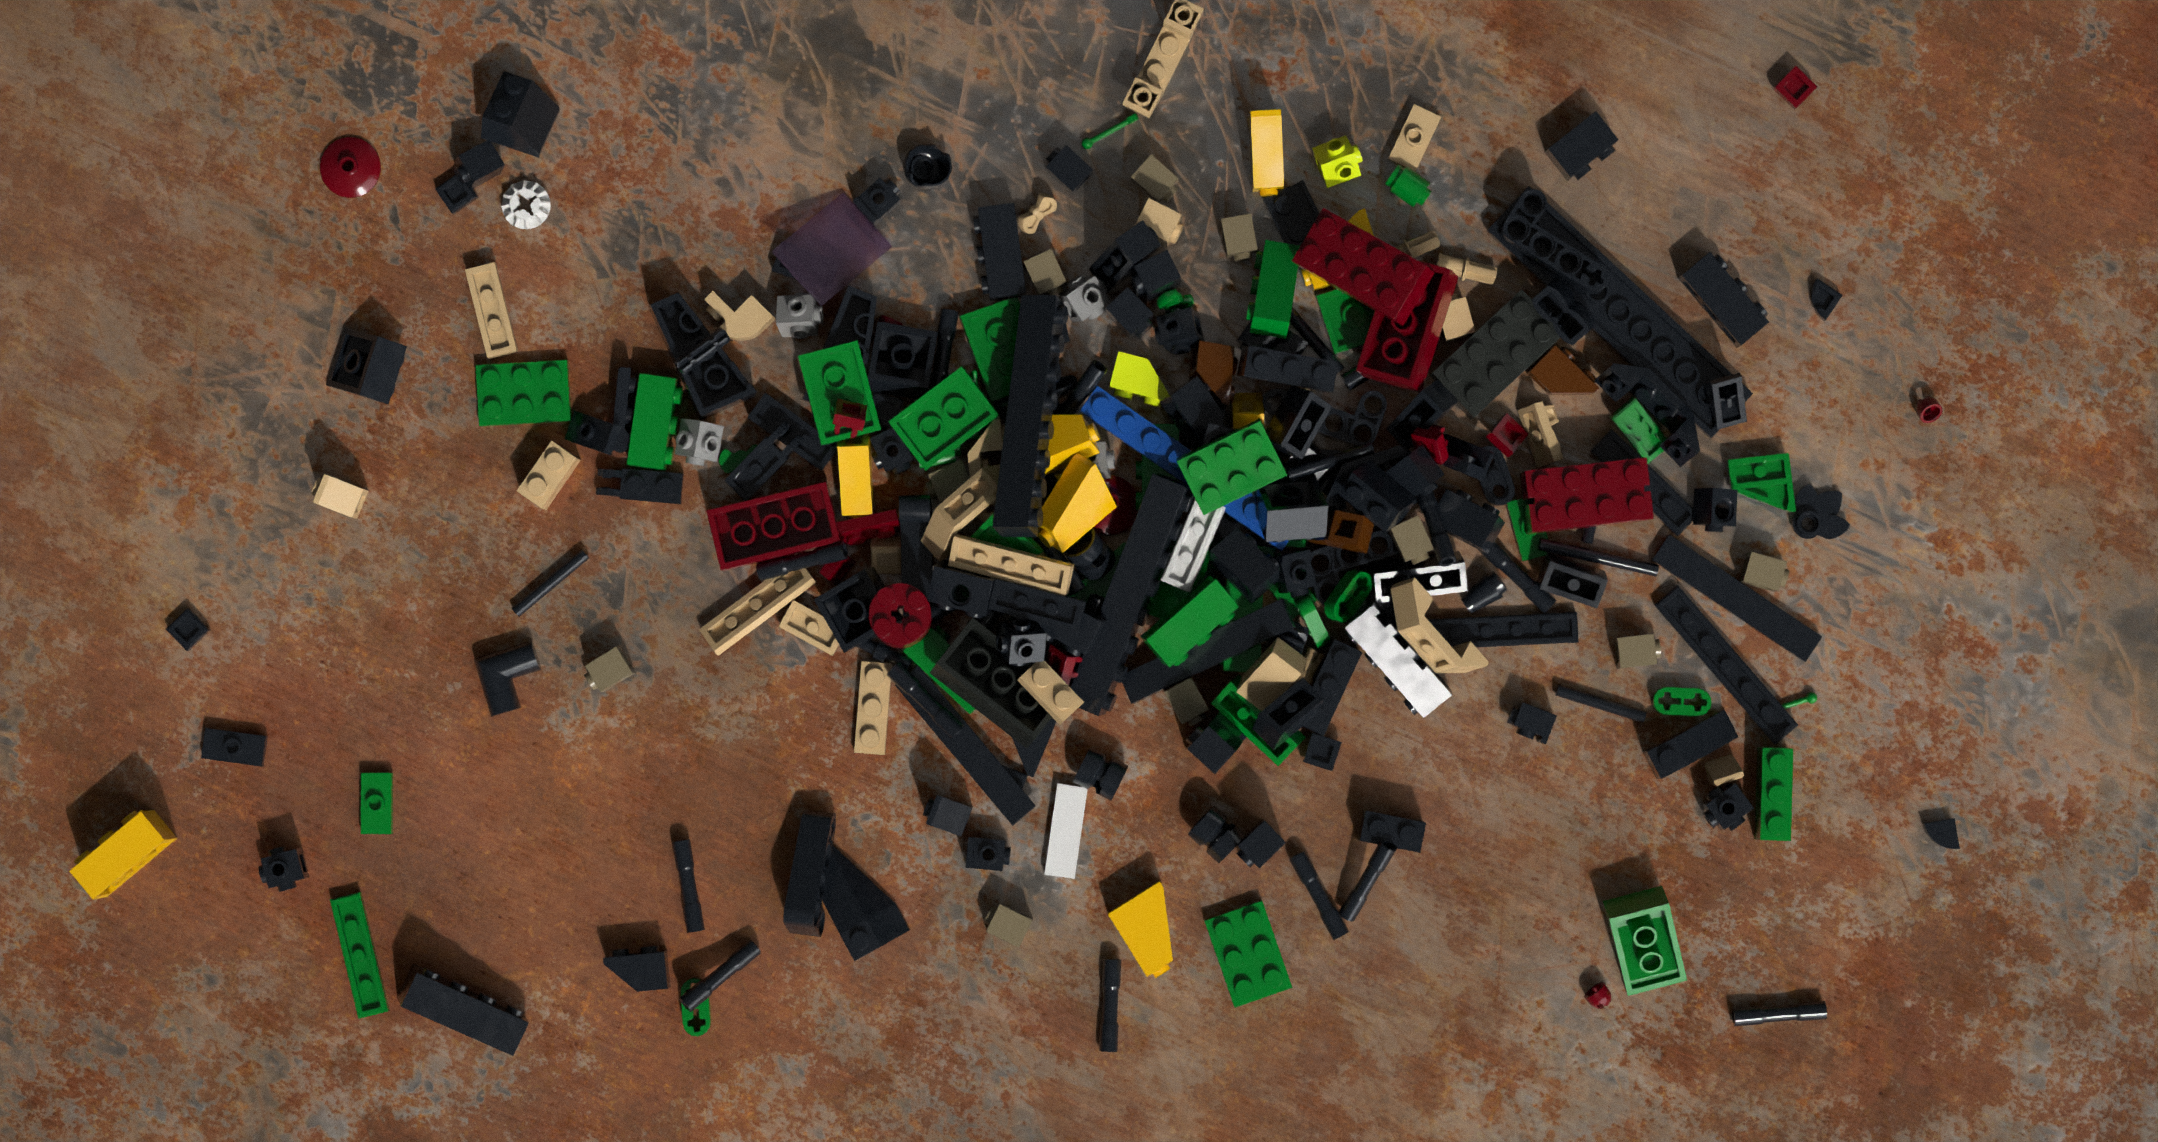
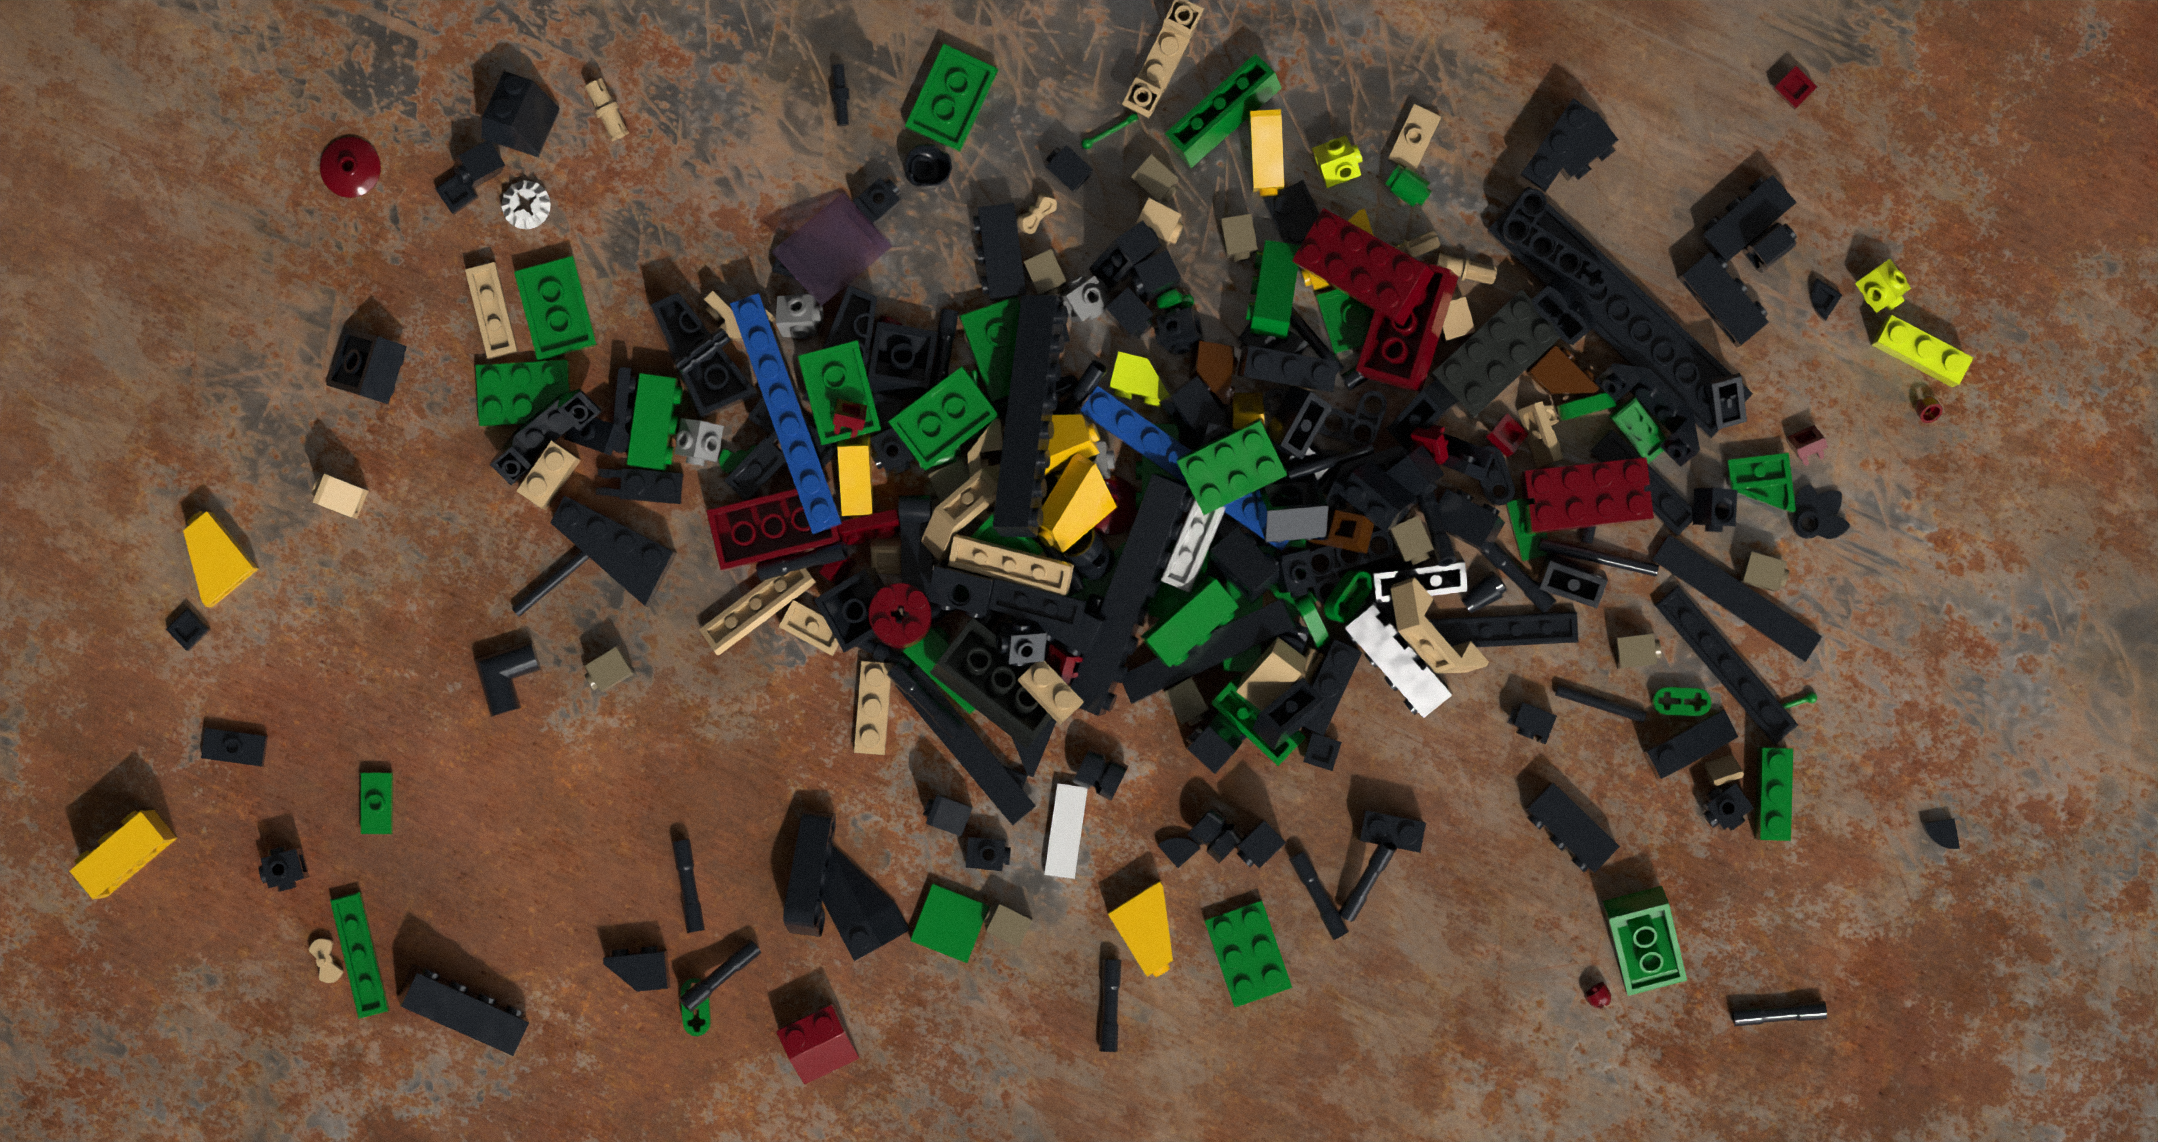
(215, 558): none -> yellow slope
(321, 950): none -> tan piece
(547, 425): none -> black slope
(555, 308): none -> green plate
(606, 109): none -> tan pin
(621, 552): none -> black wedge
(785, 413): none -> blue plate
(817, 1043): none -> dark red slope
(840, 95): none -> black bar
(949, 923): none -> green tile
(951, 98): none -> green plate
(1178, 850): none -> black tile
(1223, 110): none -> green brick
(1559, 145): none -> black plate
(1571, 828): none -> black brick
(1585, 406): none -> green beam
(1747, 218): none -> black brick
(1770, 246): none -> black brick
(1807, 443): none -> tile
(1884, 286): none -> neon yellow brick
(1922, 351): none -> neon yellow brick

